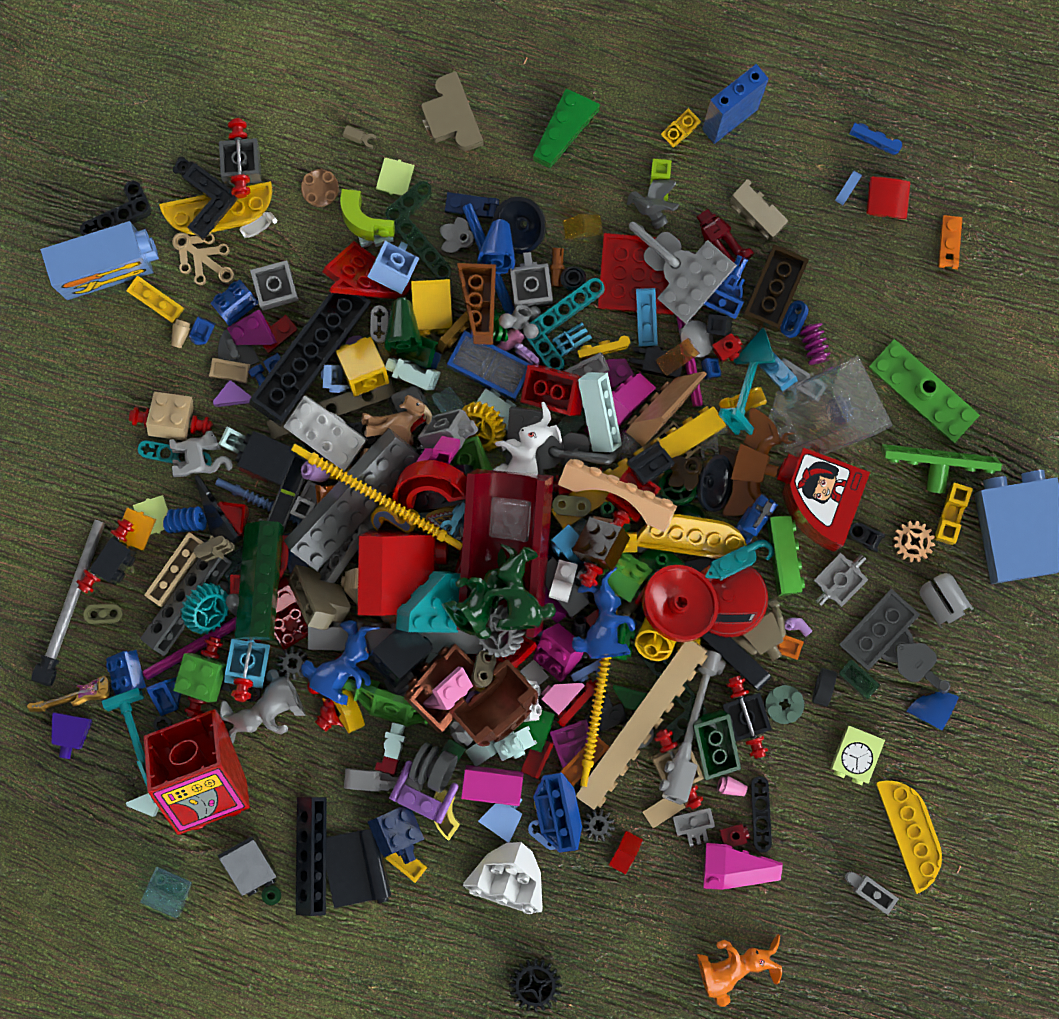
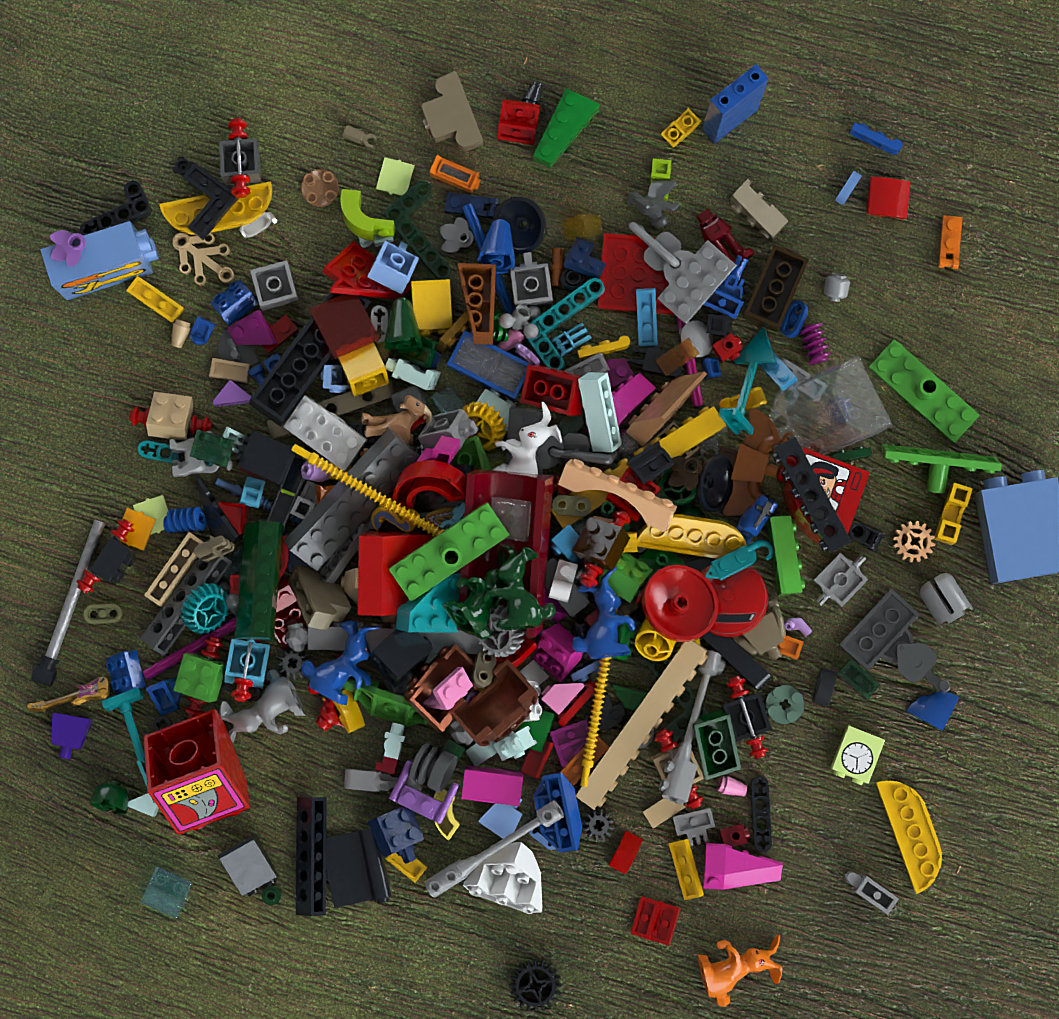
(65, 249): none -> medium lavender plate
(110, 797): none -> dark green cylinder
(212, 448): none -> clear green brick
(252, 492): none -> medium azure slope
(297, 637): none -> light grey rock
(344, 324): none -> clear red piece
(455, 174): none -> orange window
(461, 869): none -> light grey bar
(466, 537): none -> bright green plate
(518, 122): none -> red slope
(533, 94): none -> black cone
(580, 260): none -> dark blue plate
(655, 920): none -> red slope
(686, 869): none -> yellow plate
(793, 449): none -> black brick
(836, 287): none -> light grey head
(857, 454): none -> dark green plate

